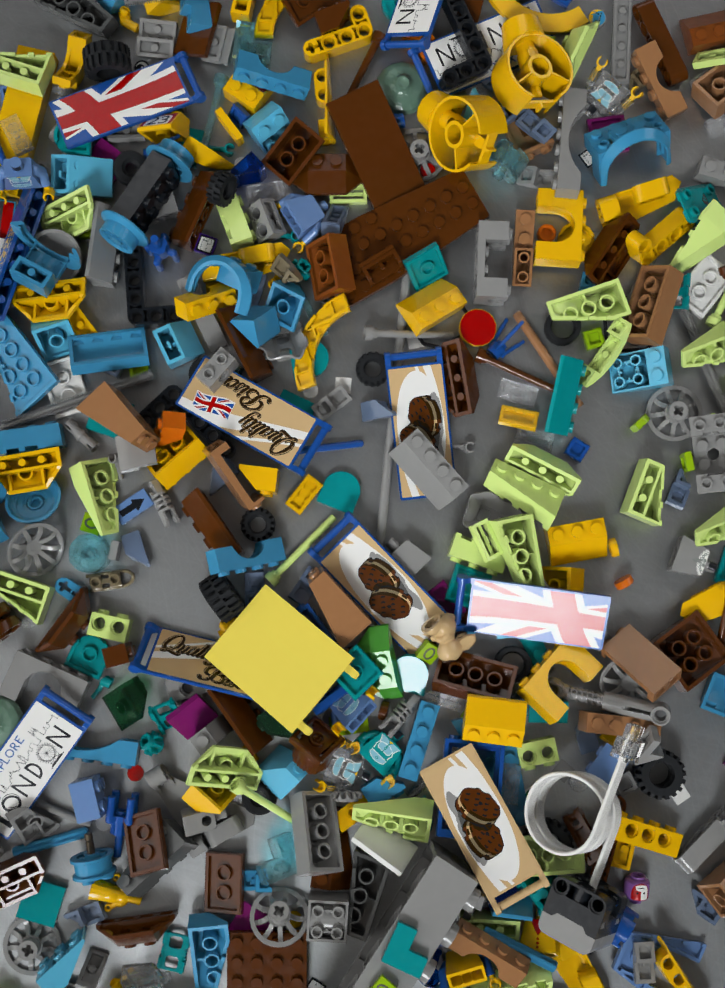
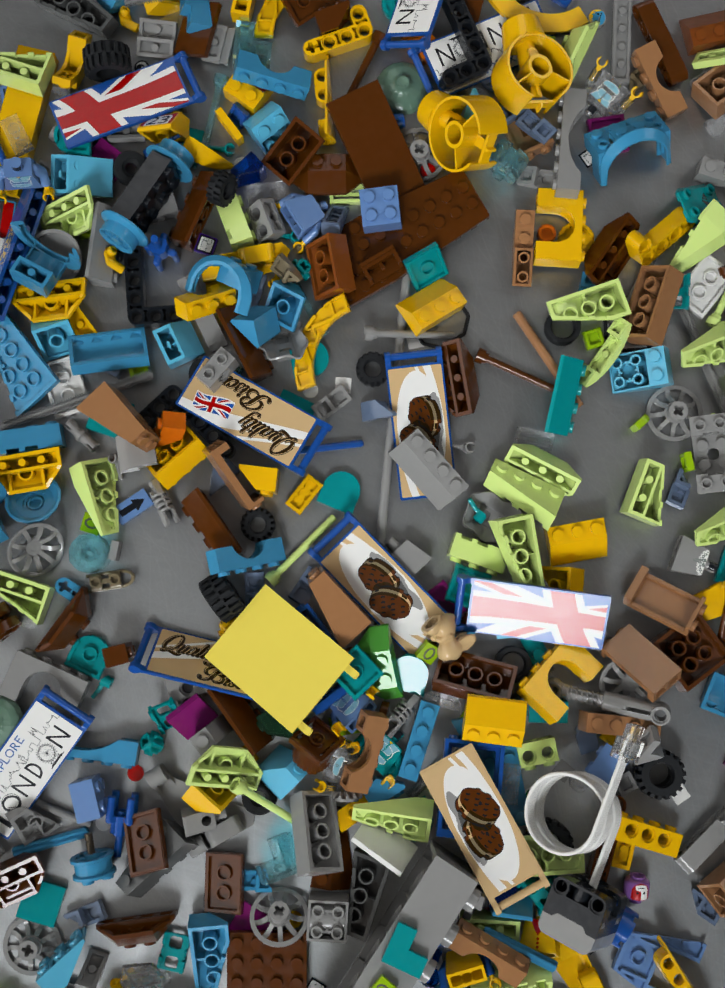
(109, 630): yellowish green brick -> none
(110, 259): none -> yellow arm
(111, 893): yellow piece -> none
(127, 702): clear green slope -> none
(135, 548): sand blue slope -> none
(358, 774): none -> medium nougat arch
(380, 209): none -> medium blue brick
(477, 327): red tile -> none
(480, 516): none -> teal hand
(482, 540): yellowish green tile -> none
(490, 236): light grey plate -> none
(497, 349): blue plant -> none
(517, 392): clear plate -> none
(518, 418): yellow plate -> none
(576, 449): blue tile -> none
(581, 833): reddish brown plate -> none
(613, 547): yellow tile -> none
(624, 582): orange tile -> none
(638, 200): yellow panel -> none
(644, 962): light grey slope -> none
(664, 602): none -> medium nougat panel

